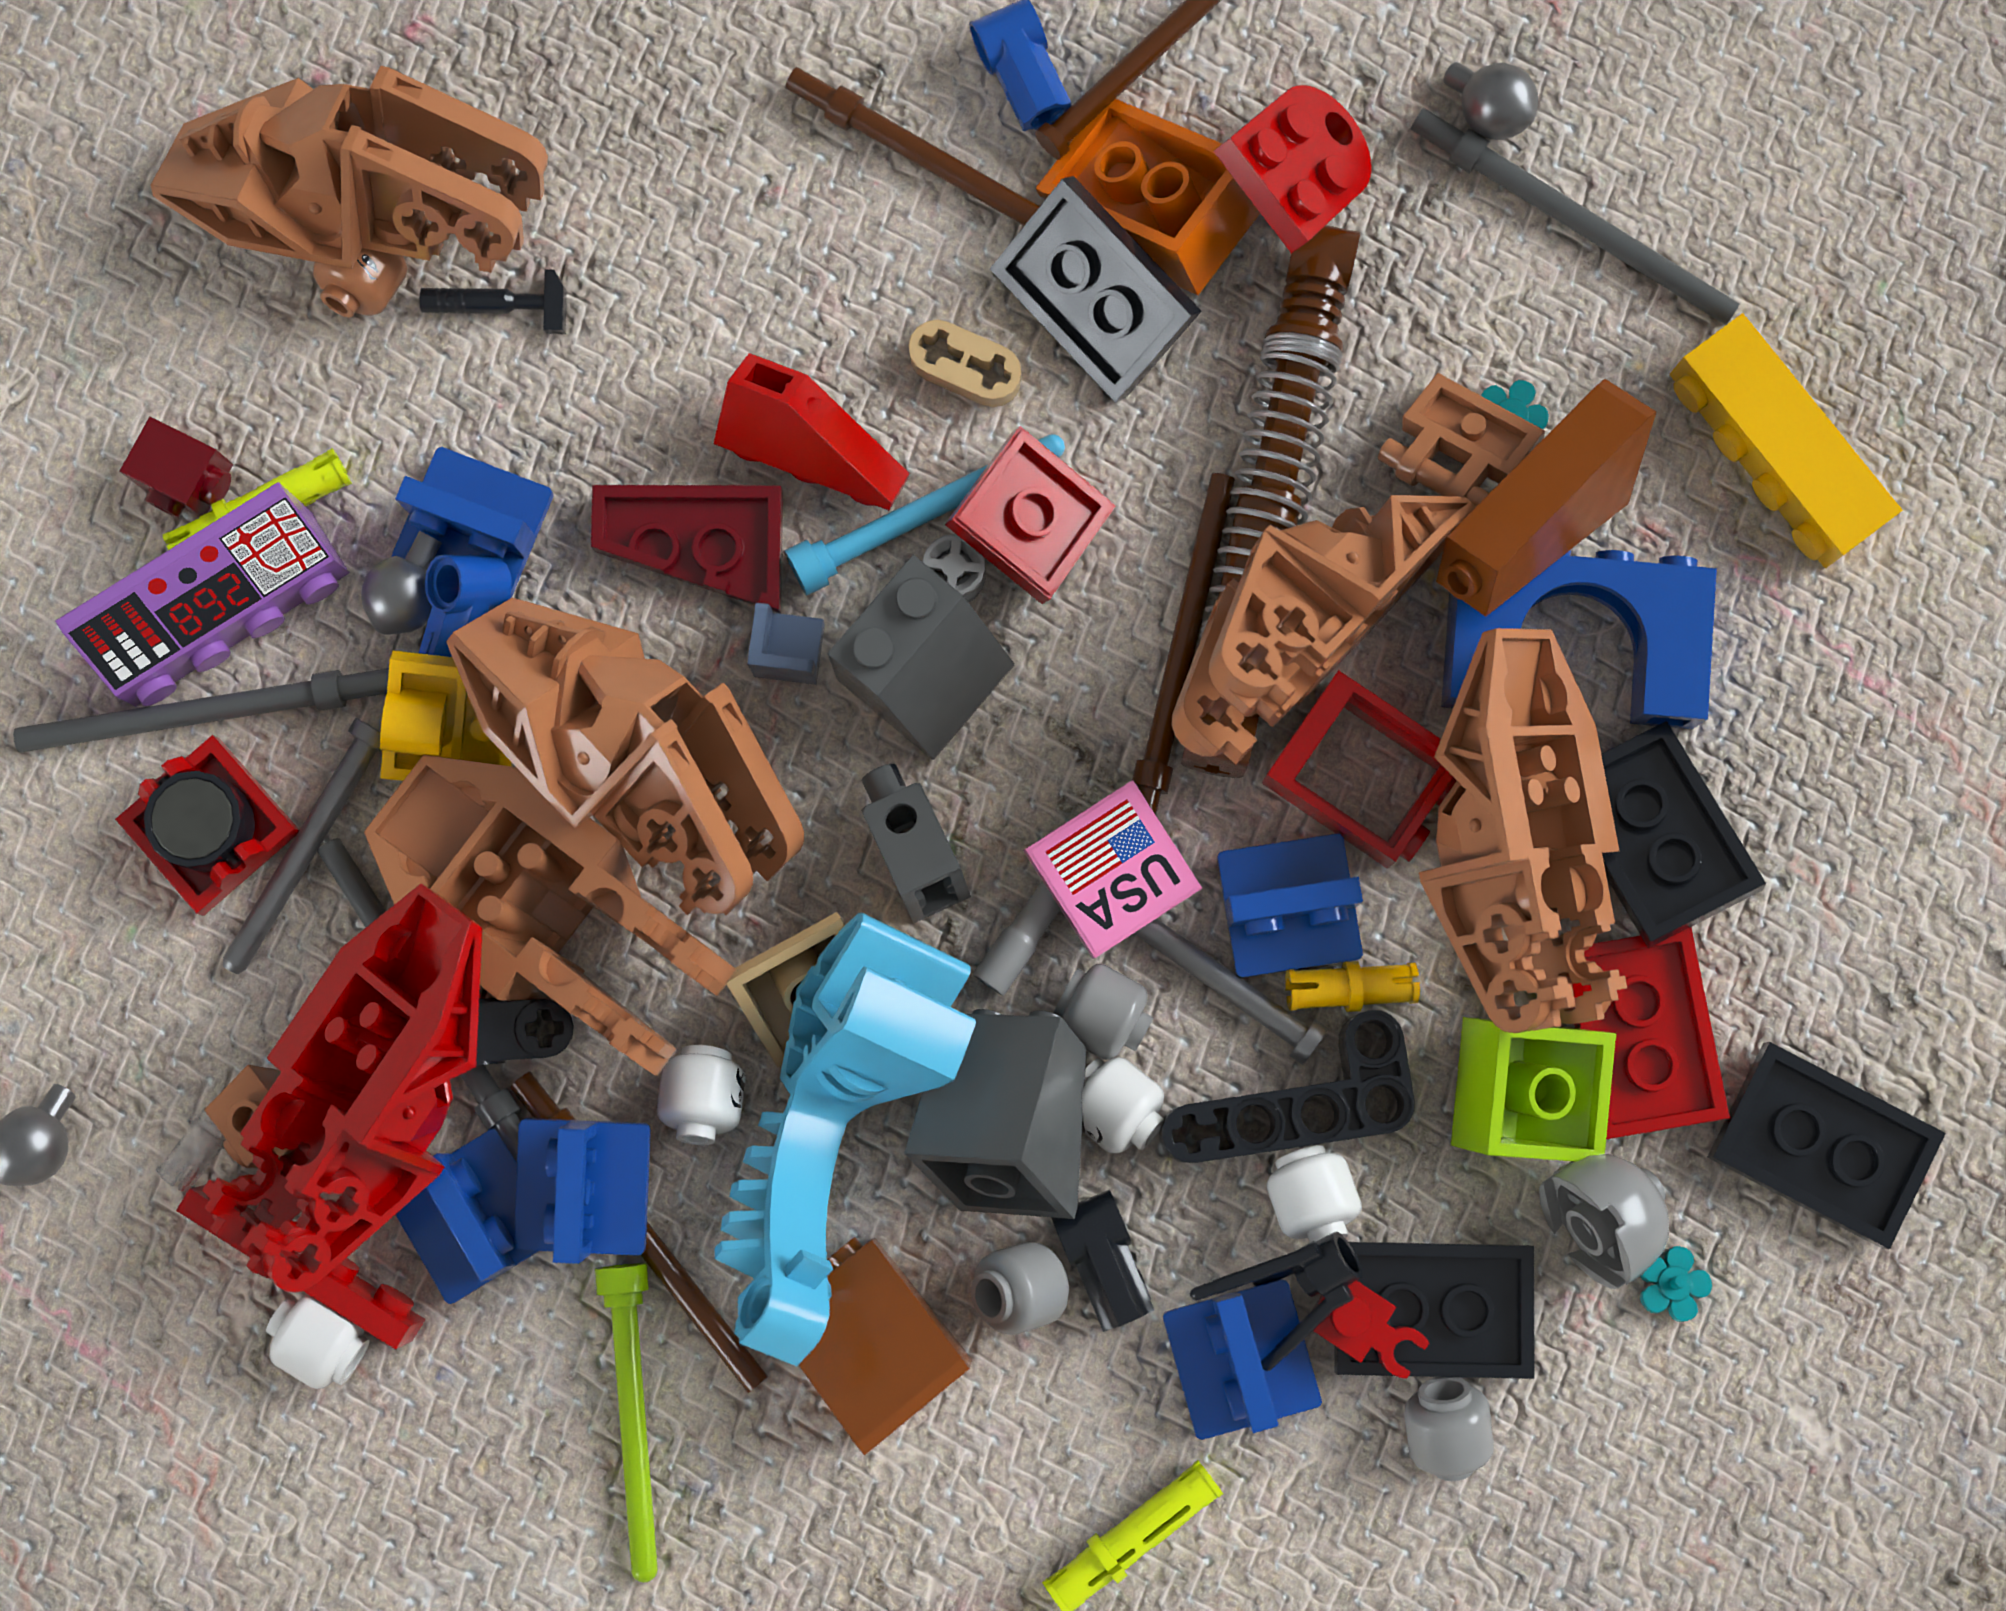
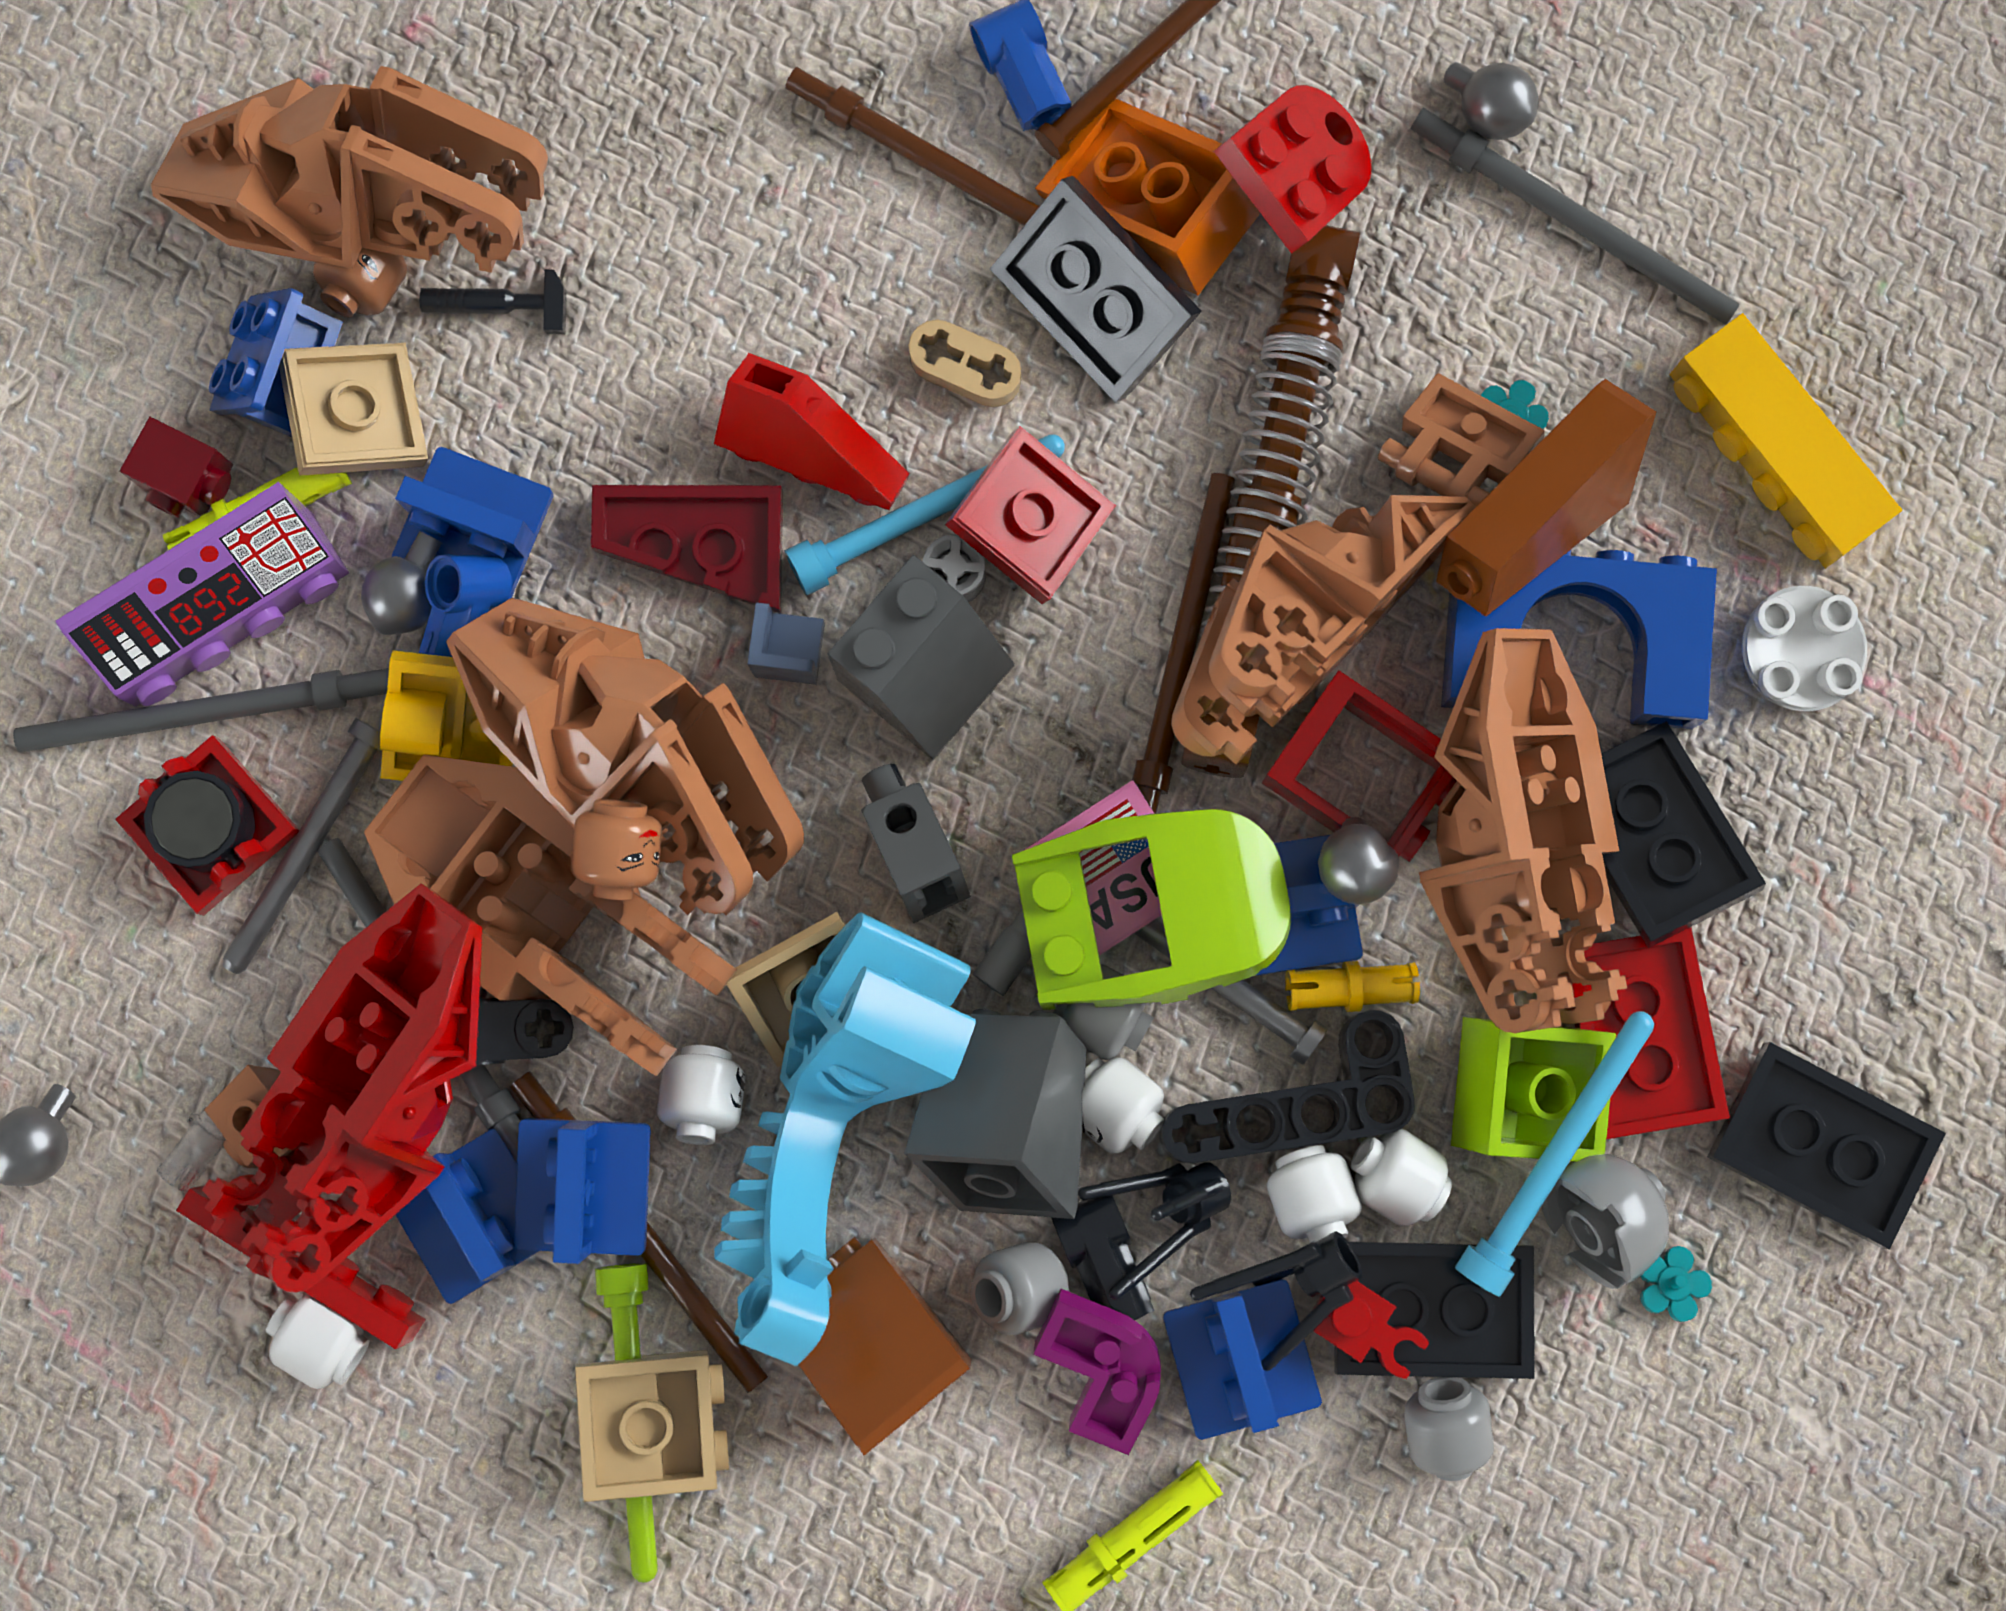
(262, 330): none -> blue bracket
(352, 408): none -> tan plate
(616, 848): none -> nougat head
(650, 1425): none -> tan plate
(1116, 1358): none -> magenta plate
(1188, 1199): none -> black plant
(1217, 898): none -> lime slope
(1358, 863): none -> flat silver piece
(1401, 1177): none -> white head
(1491, 1259): none -> medium azure piece
(1805, 648): none -> white dish

